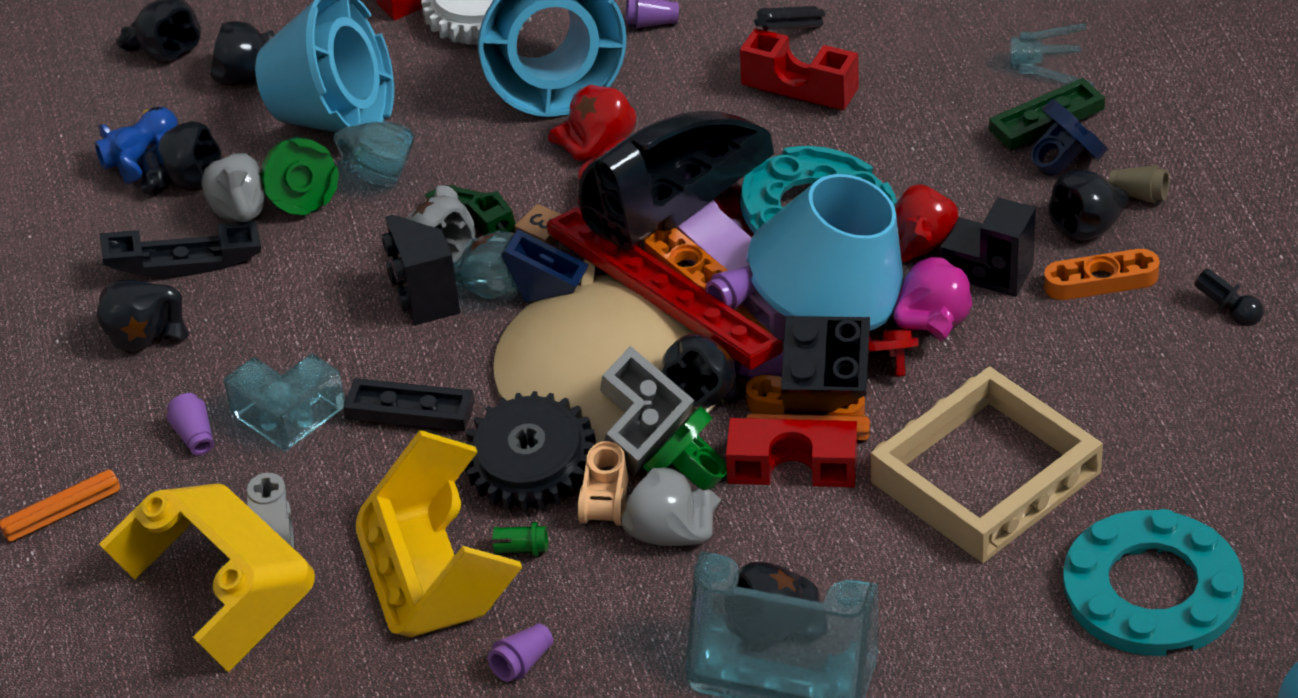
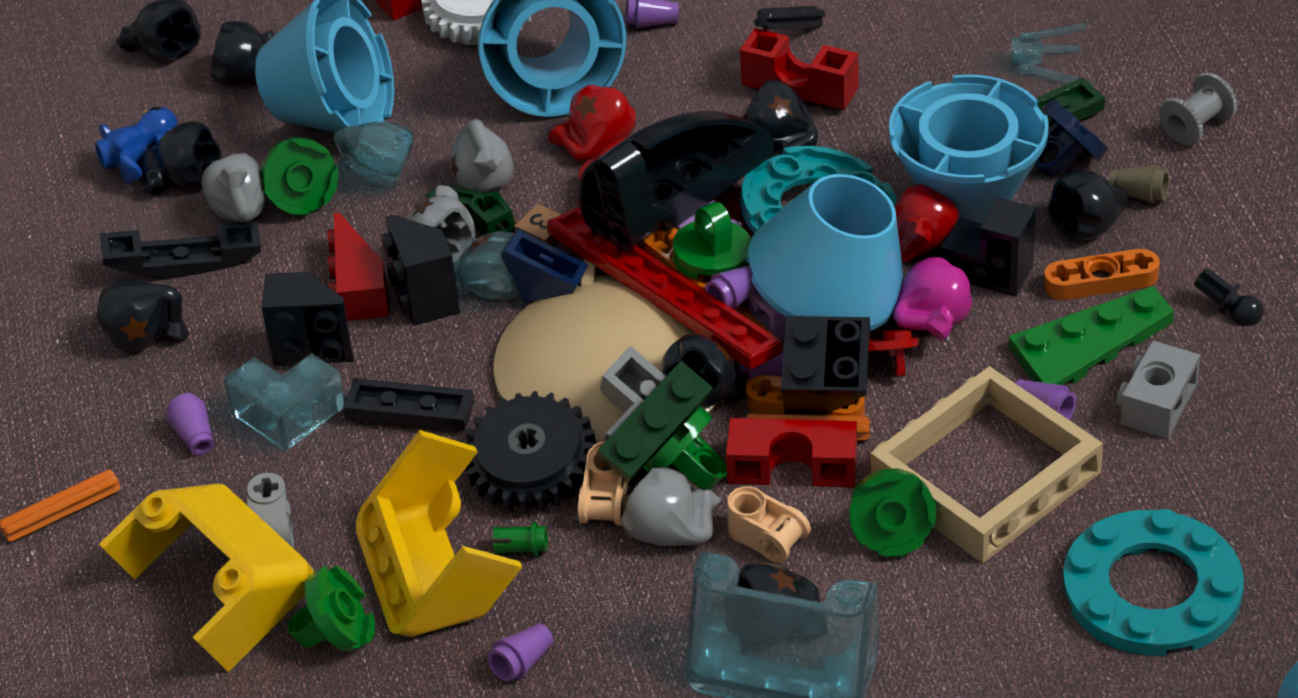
(304, 319): none -> black slope
(332, 612): none -> green tile
(357, 272): none -> red slope
(480, 159): none -> light grey piece
(654, 421): none -> dark green plate
(710, 243): none -> green tile
(763, 523): none -> light nougat piece
(783, 115): none -> black piece
(892, 512): none -> green tile
(969, 139): none -> medium azure cone
(1053, 395): none -> medium lavender cone
(1074, 343): none -> green wing
(1158, 389): none -> light grey brick
(1185, 119): none -> light grey hose

